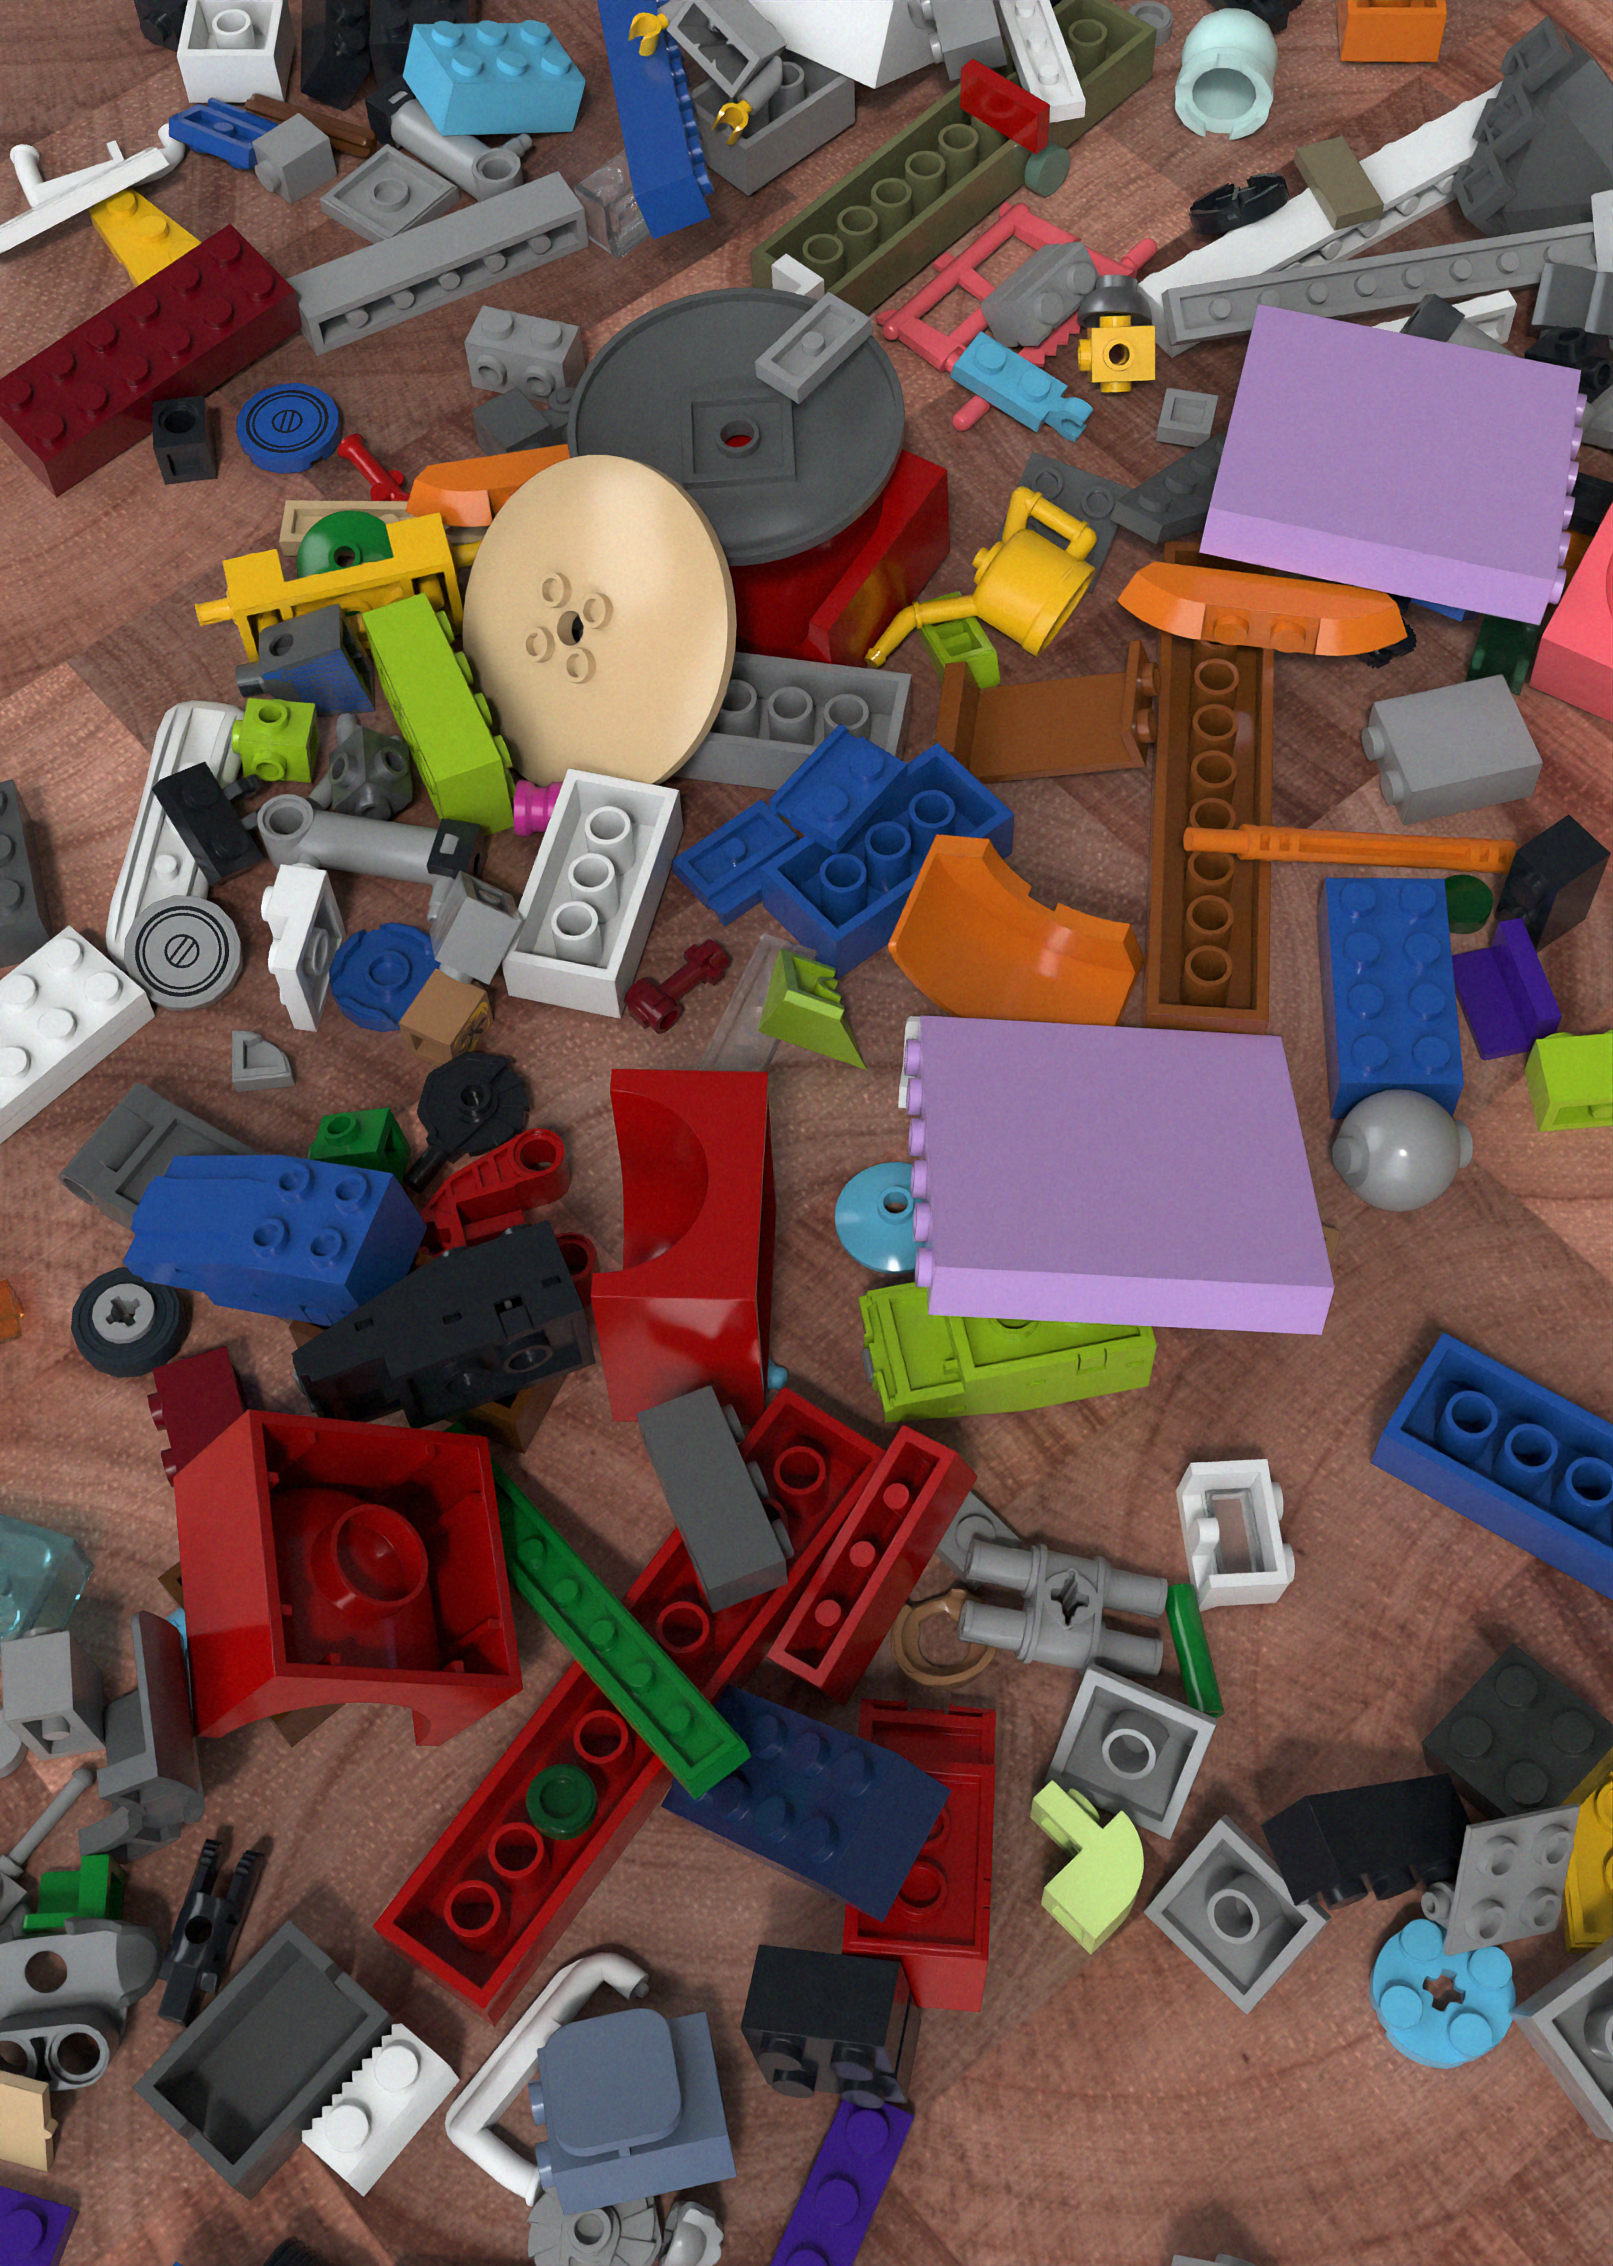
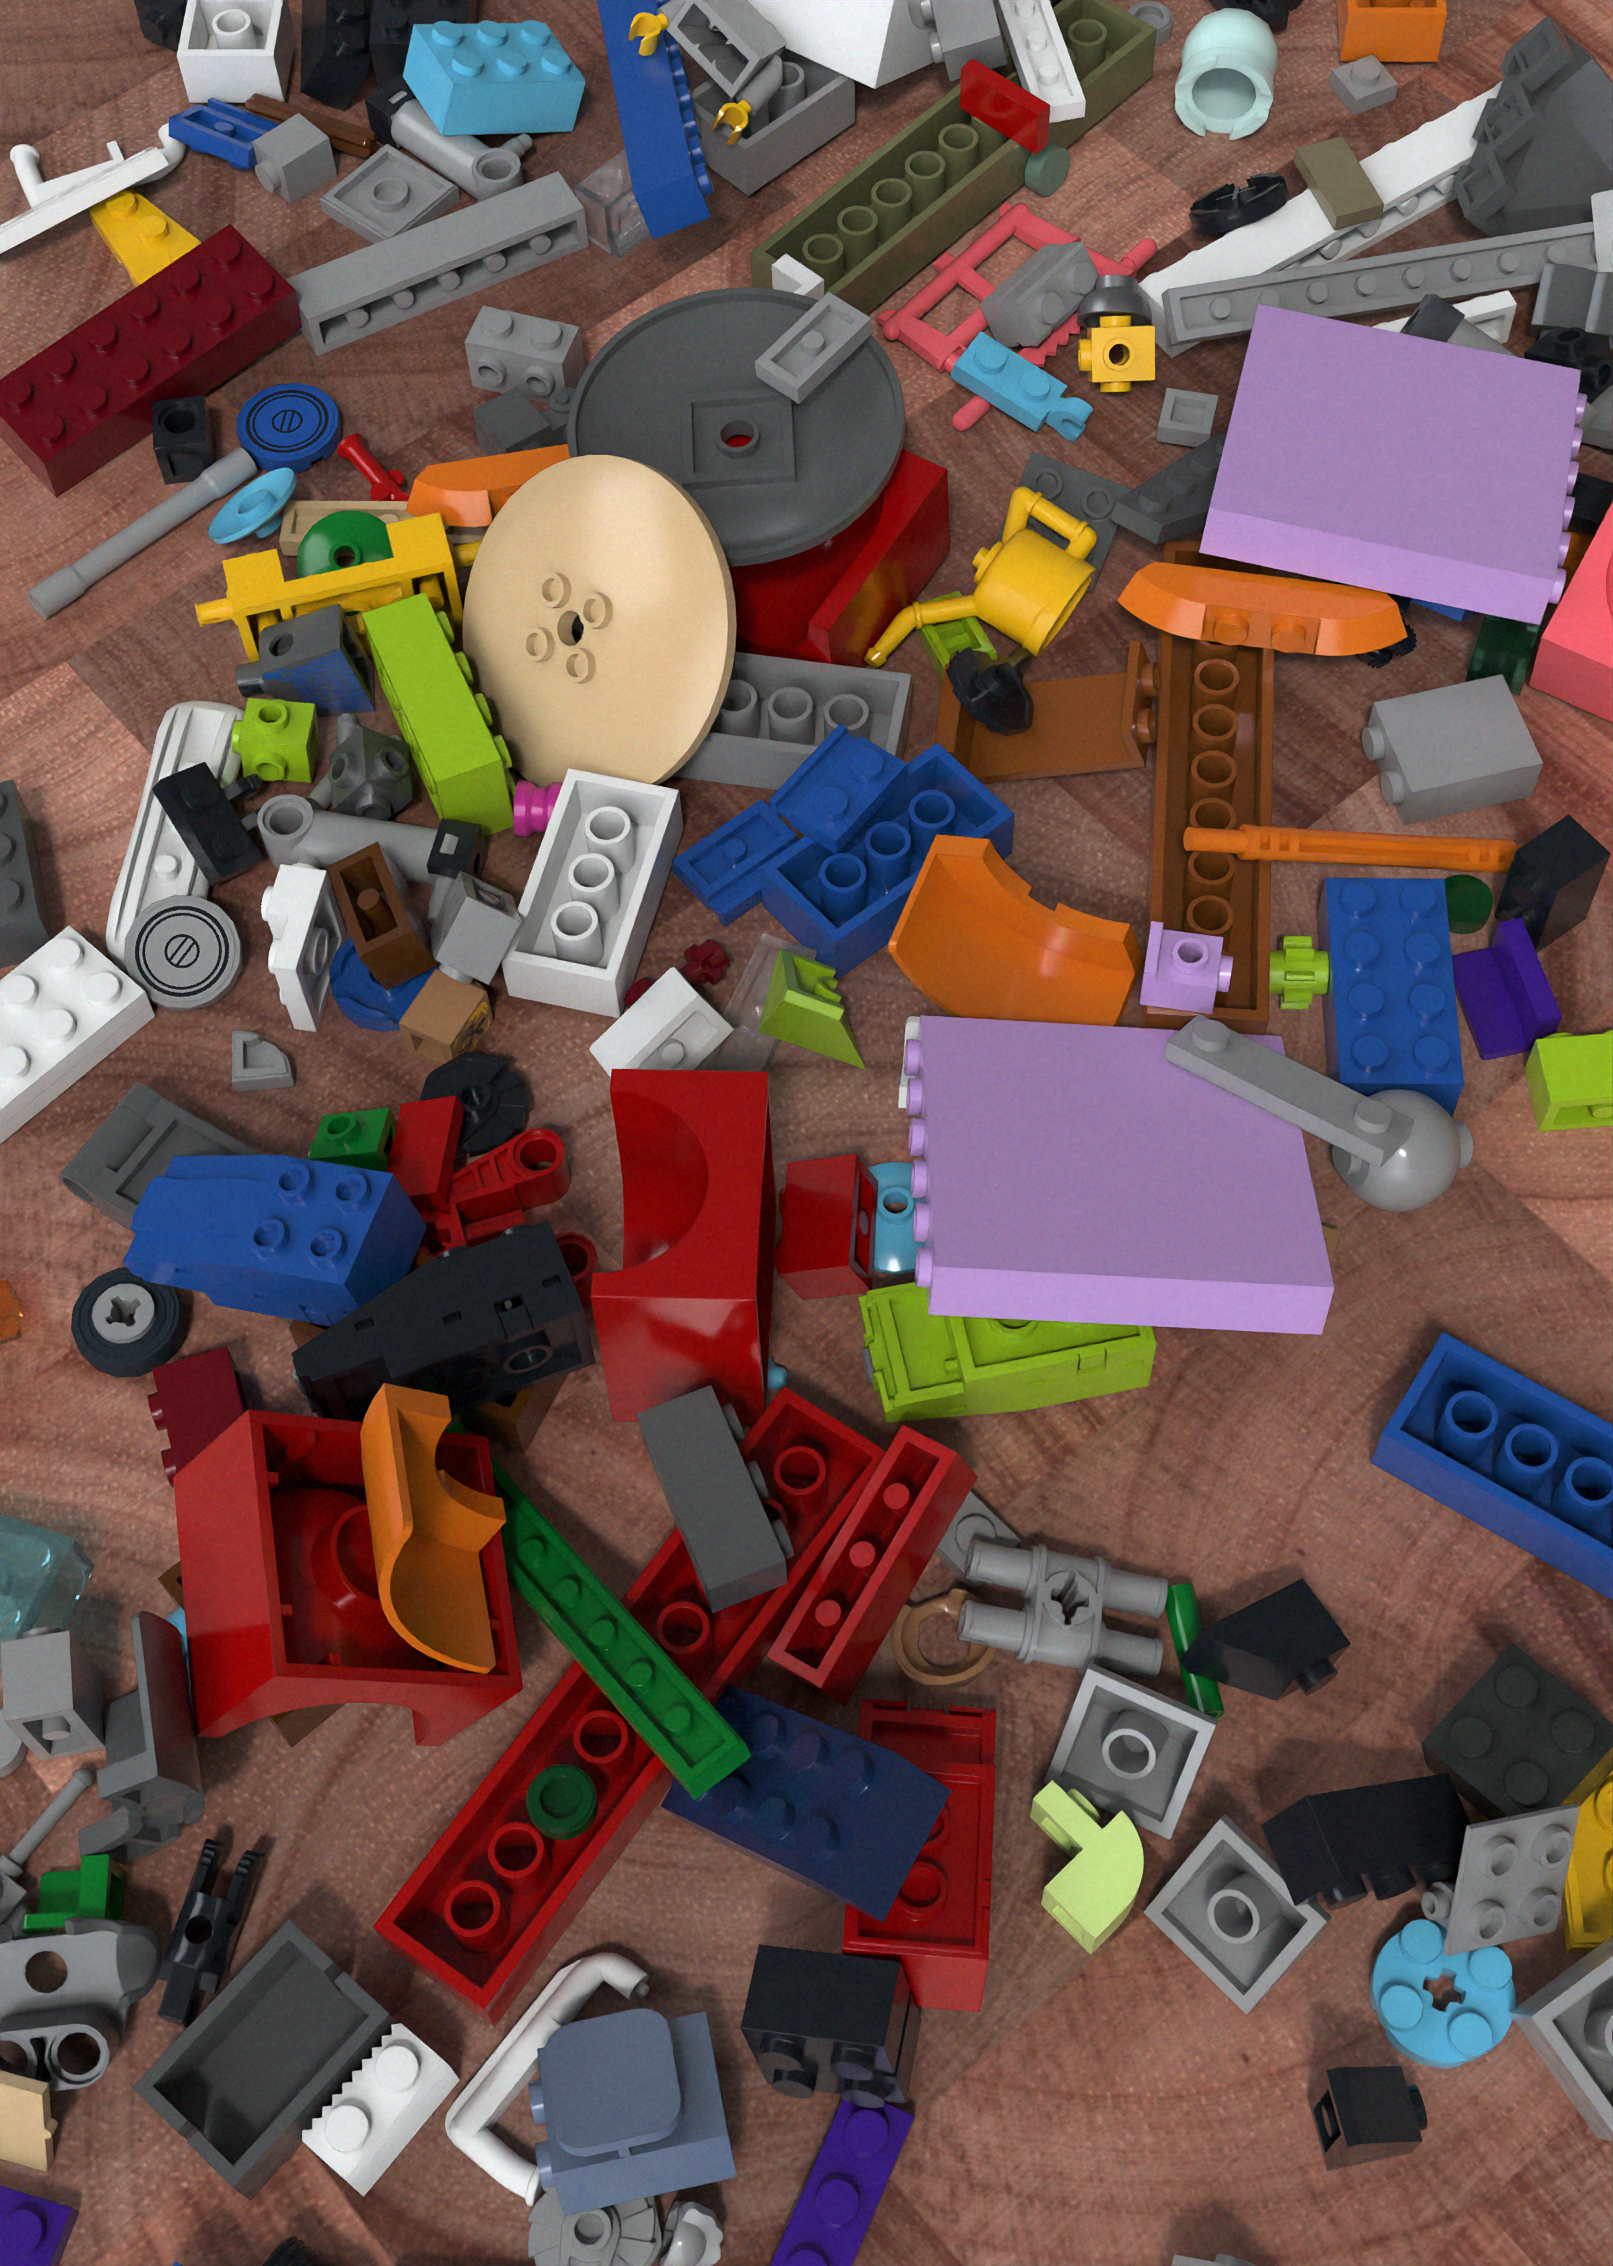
(74, 579): none -> light grey piece
(254, 508): none -> medium azure dish
(381, 916): none -> reddish brown brick
(426, 1149): none -> red tile
(426, 1531): none -> orange panel
(663, 1029): none -> white panel
(827, 1227): none -> red brick
(993, 688): none -> black piece
(1184, 970): none -> lavender brick
(1234, 1533): white window -> none
(1271, 1645): none -> black slope
(1289, 1090): none -> light grey plate
(1298, 972): none -> lime gear
(1363, 84): none -> light grey plate
(1366, 2115): none -> black slope

